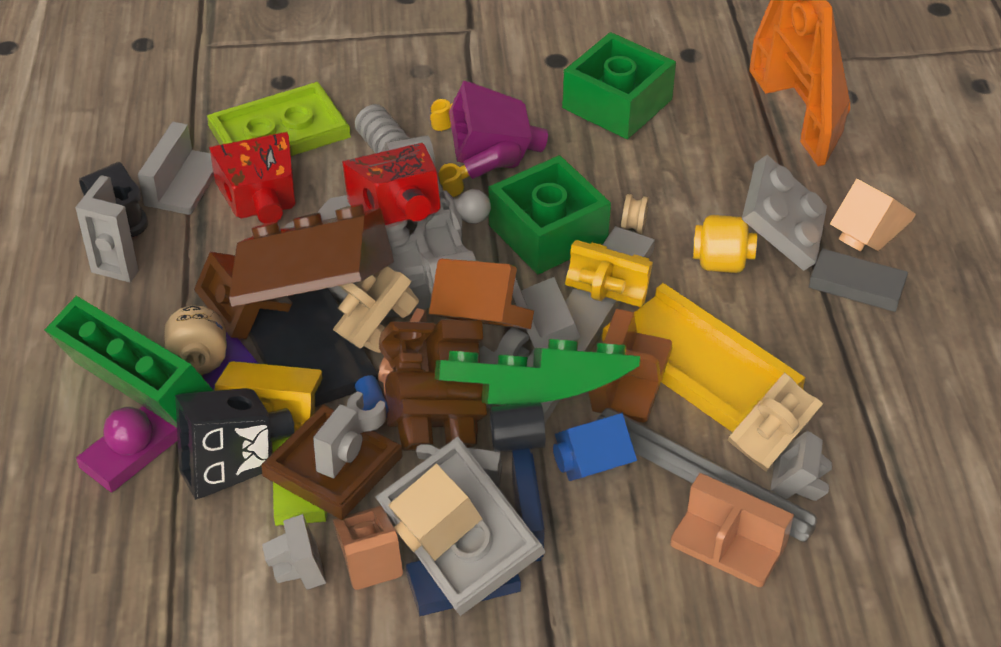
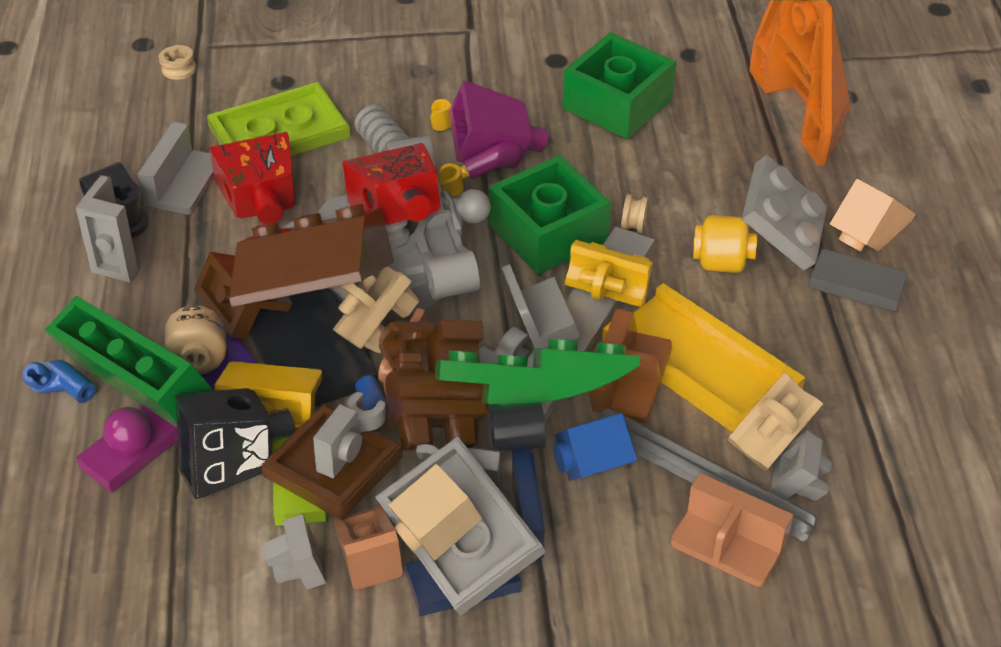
(58, 377): none -> blue arm
(177, 62): none -> tan bush
(477, 293): dark orange panel -> none

